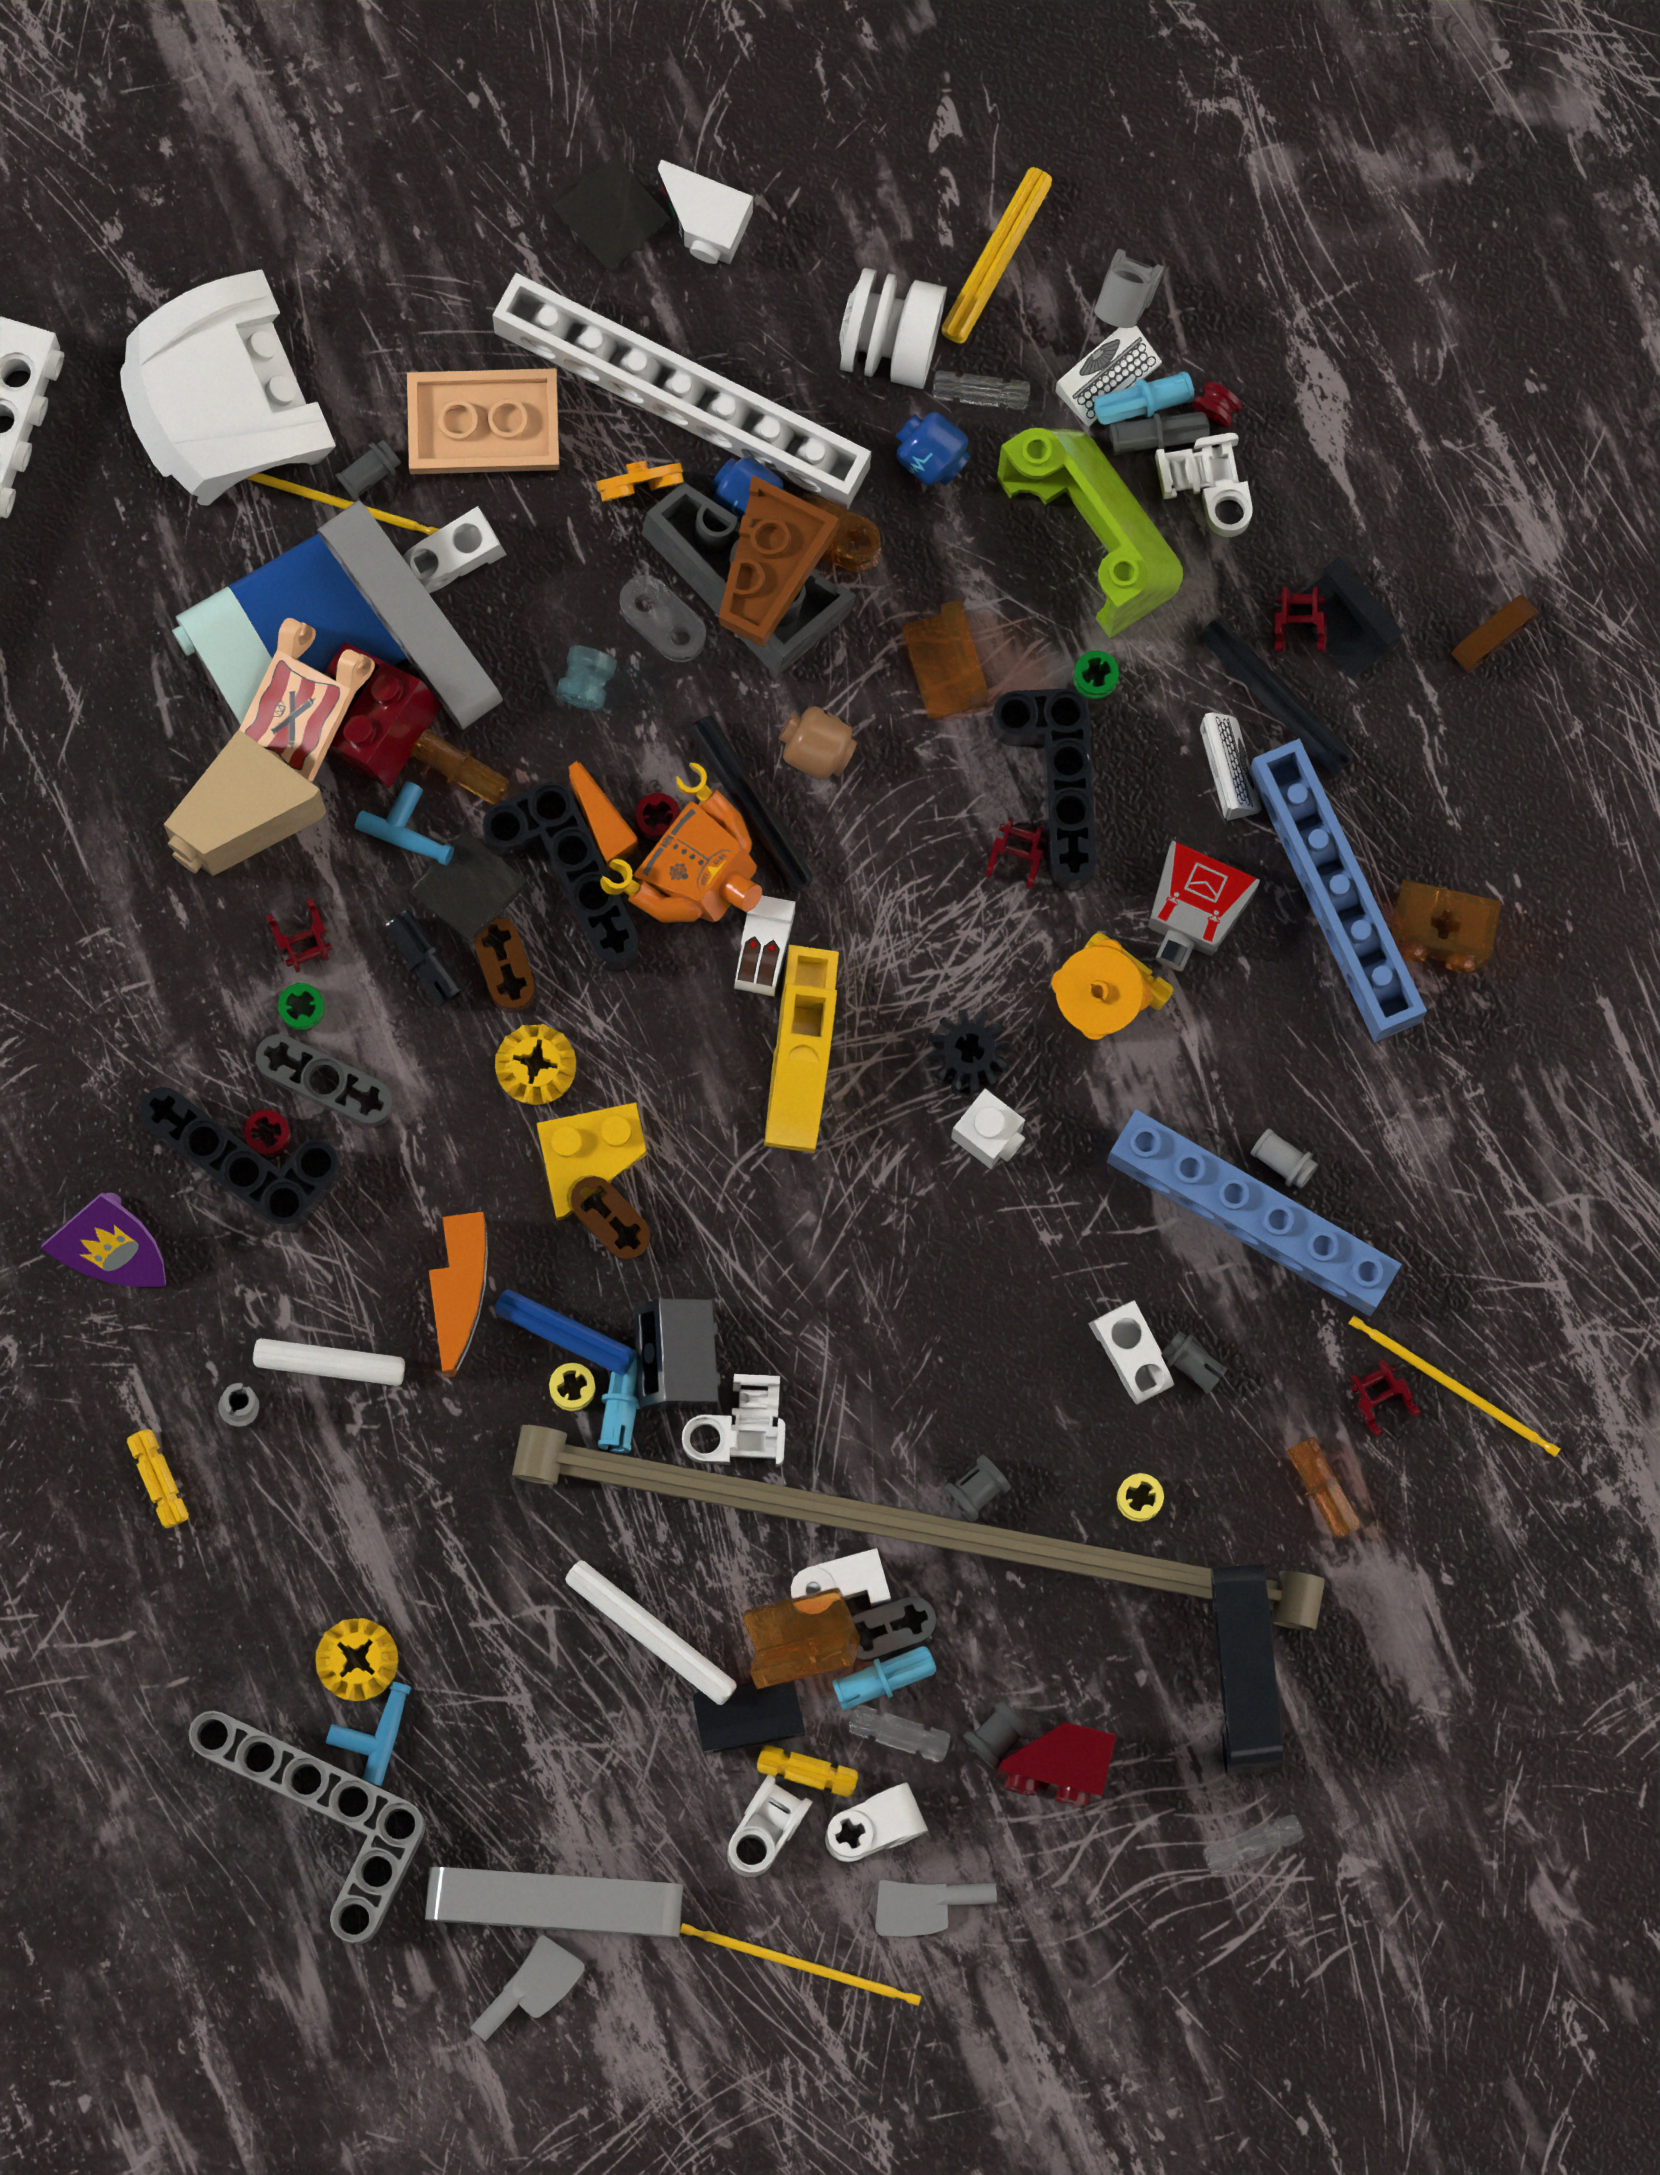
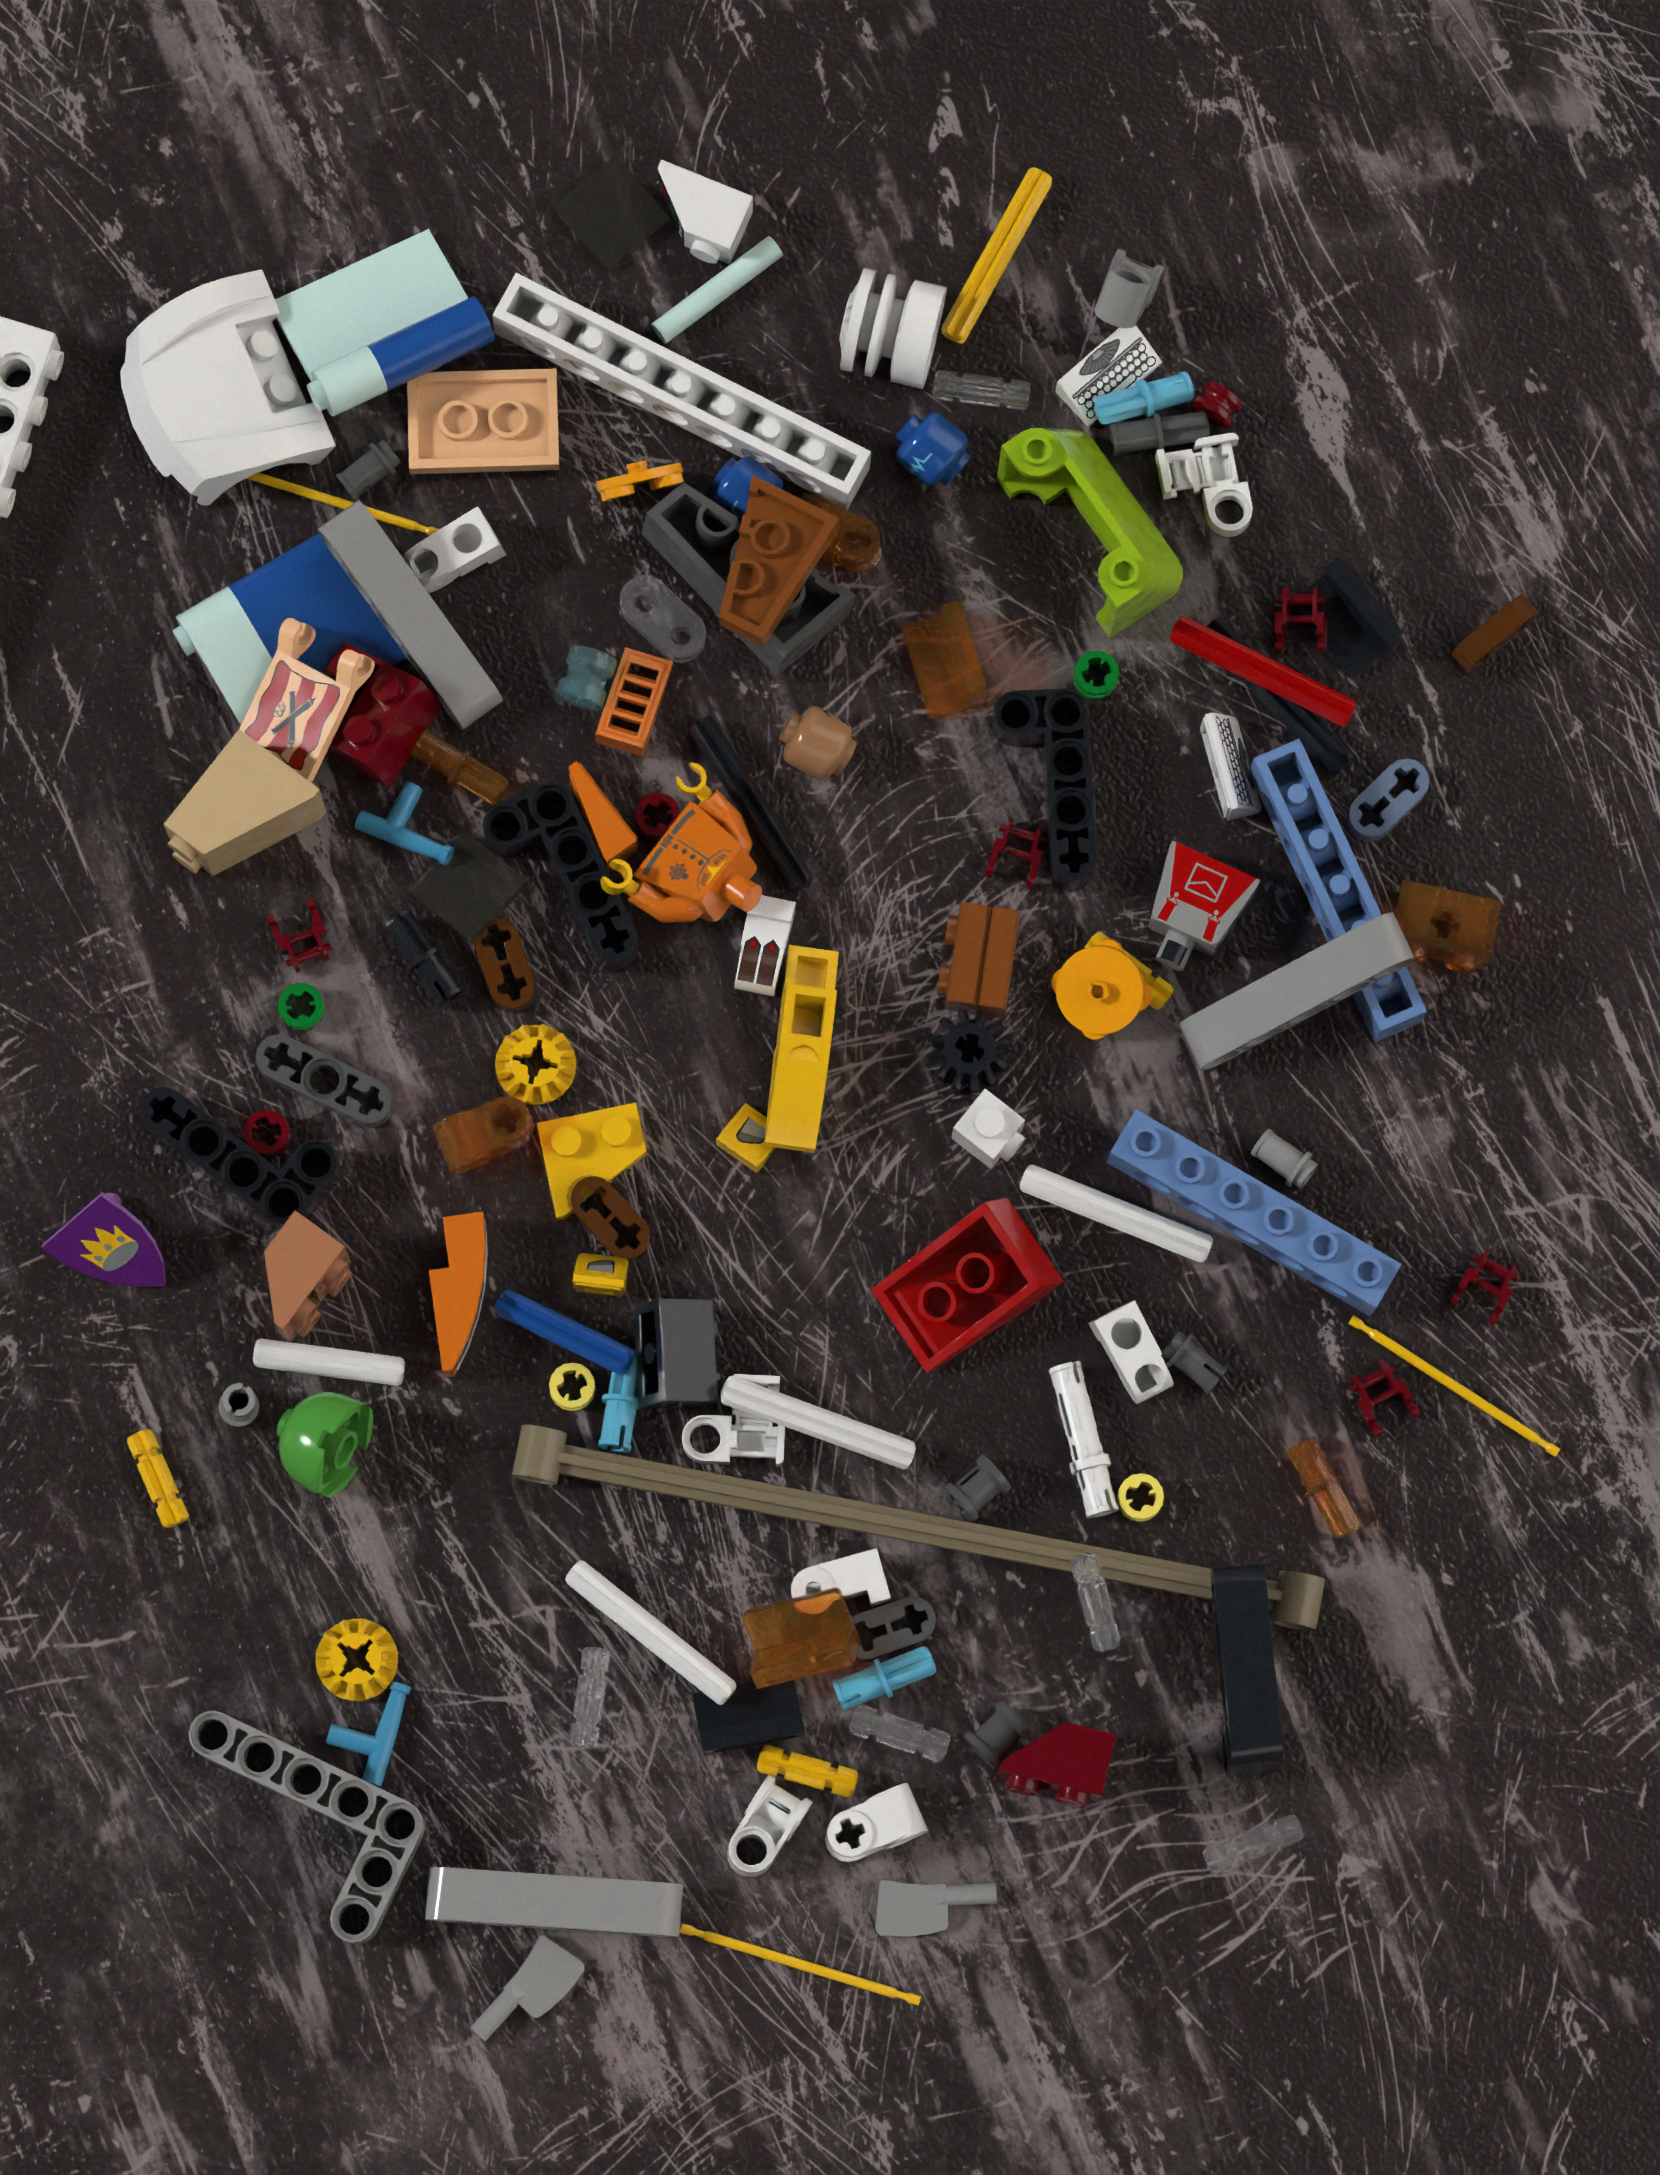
(301, 1271): none -> nougat slope
(321, 1439): none -> bright green cylinder
(381, 323): none -> light aqua door
(474, 1136): none -> clear orange piece
(589, 1697): none -> clear axle
(600, 1274): none -> yellow slope
(622, 738): none -> orange slope
(716, 289): none -> light aqua piece
(745, 1138): none -> yellow slope
(817, 1422): none -> white axle
(967, 1283): none -> red slope
(981, 959): none -> dark orange brick
(1081, 1430): none -> white pin
(1095, 1601): none -> clear axle
(1116, 1213): none -> white axle
(1262, 671): none -> red axle
(1297, 991): none -> light grey beam
(1379, 792): none -> sand blue beam
(1502, 1293): none -> dark red piece

